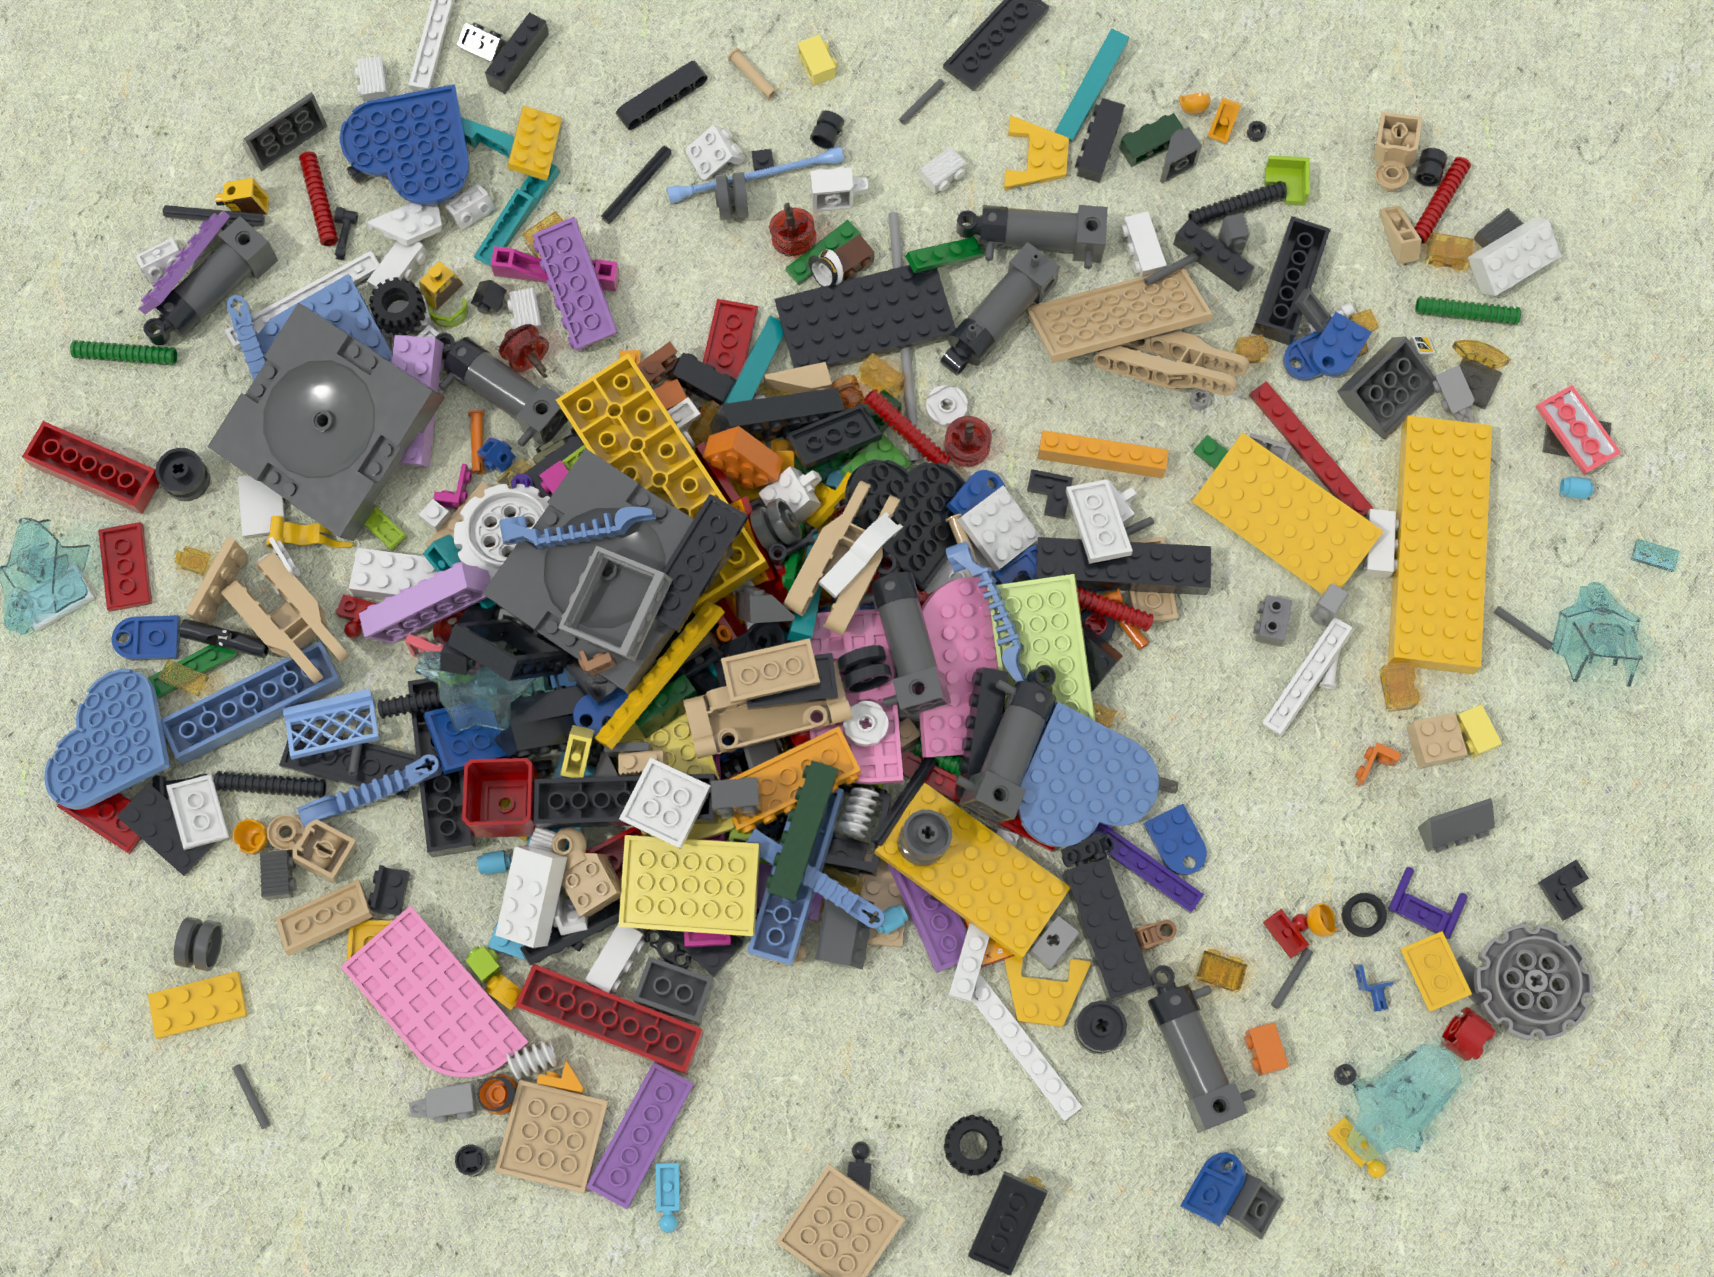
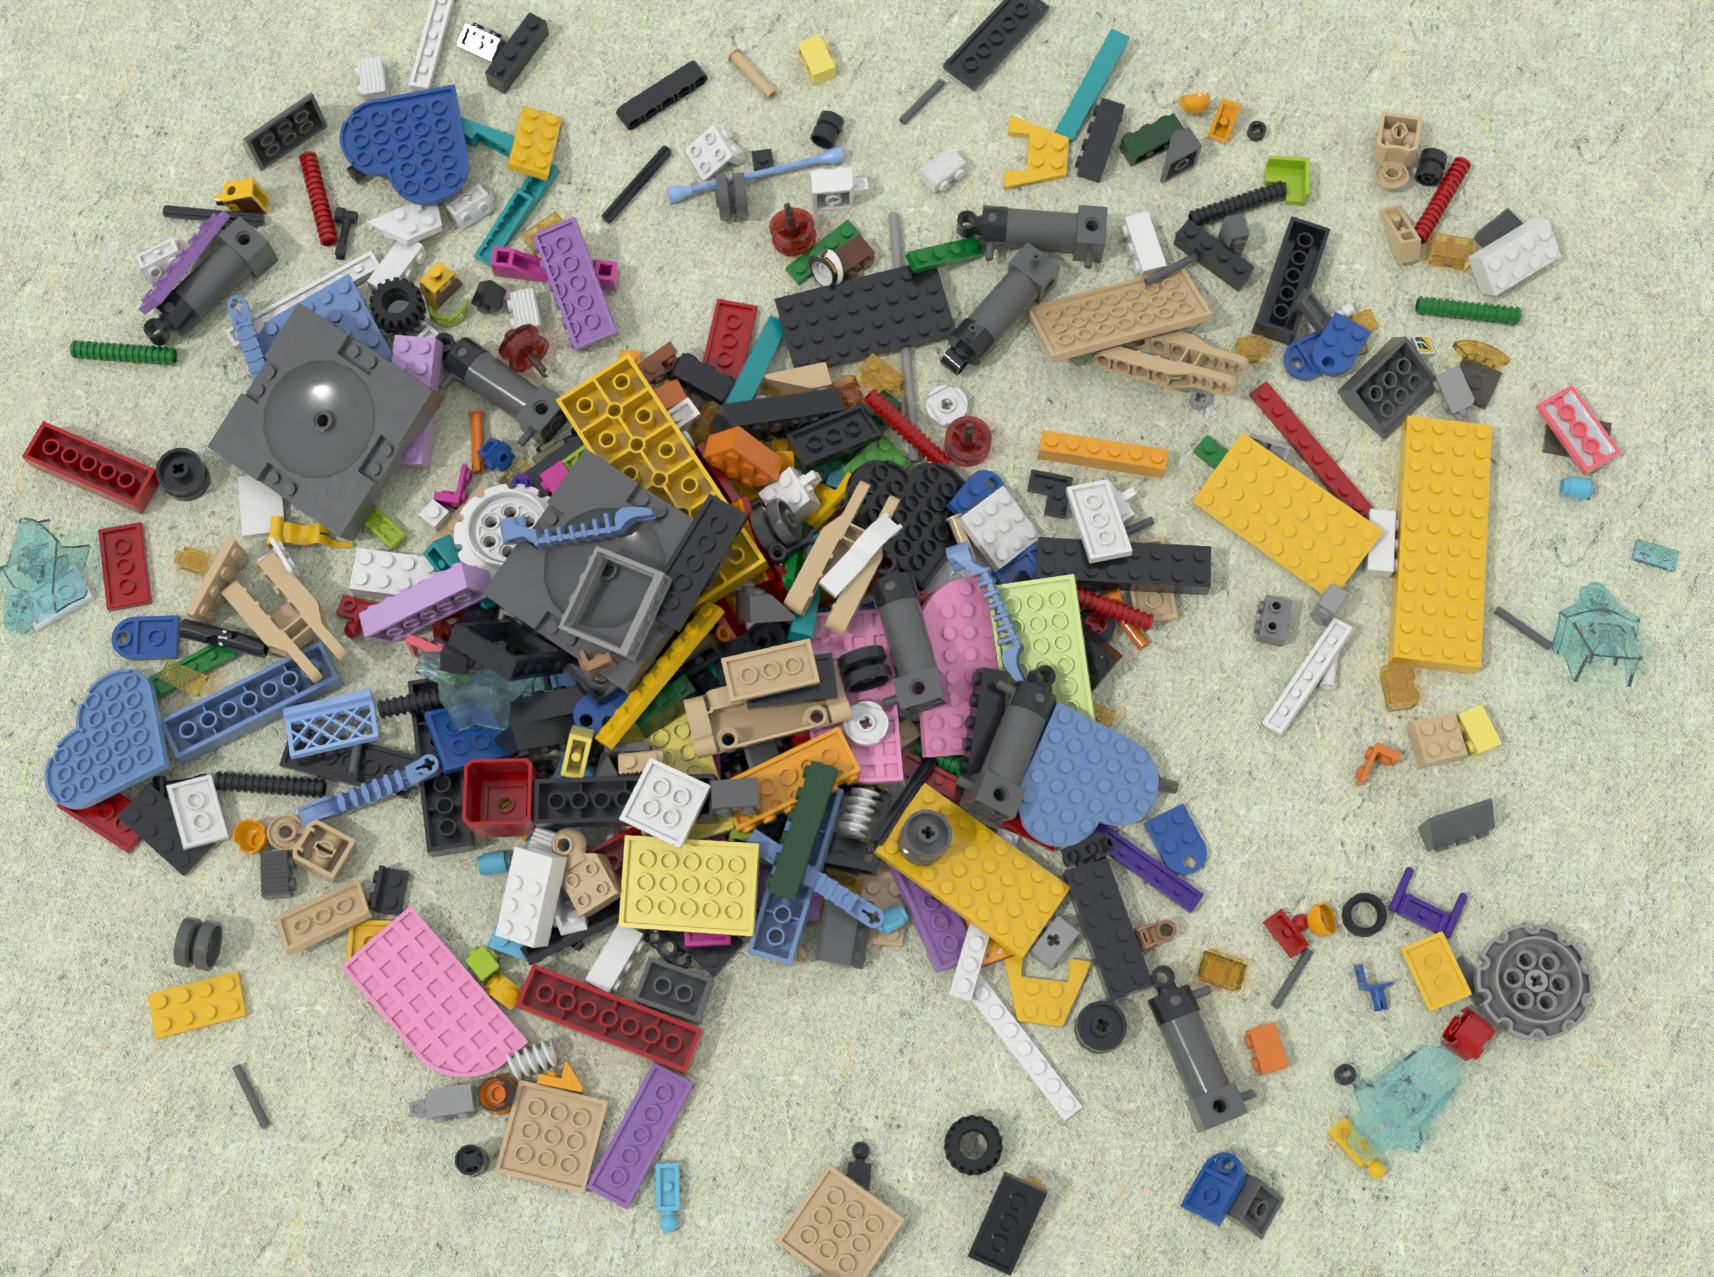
(1558, 889): black plate -> none

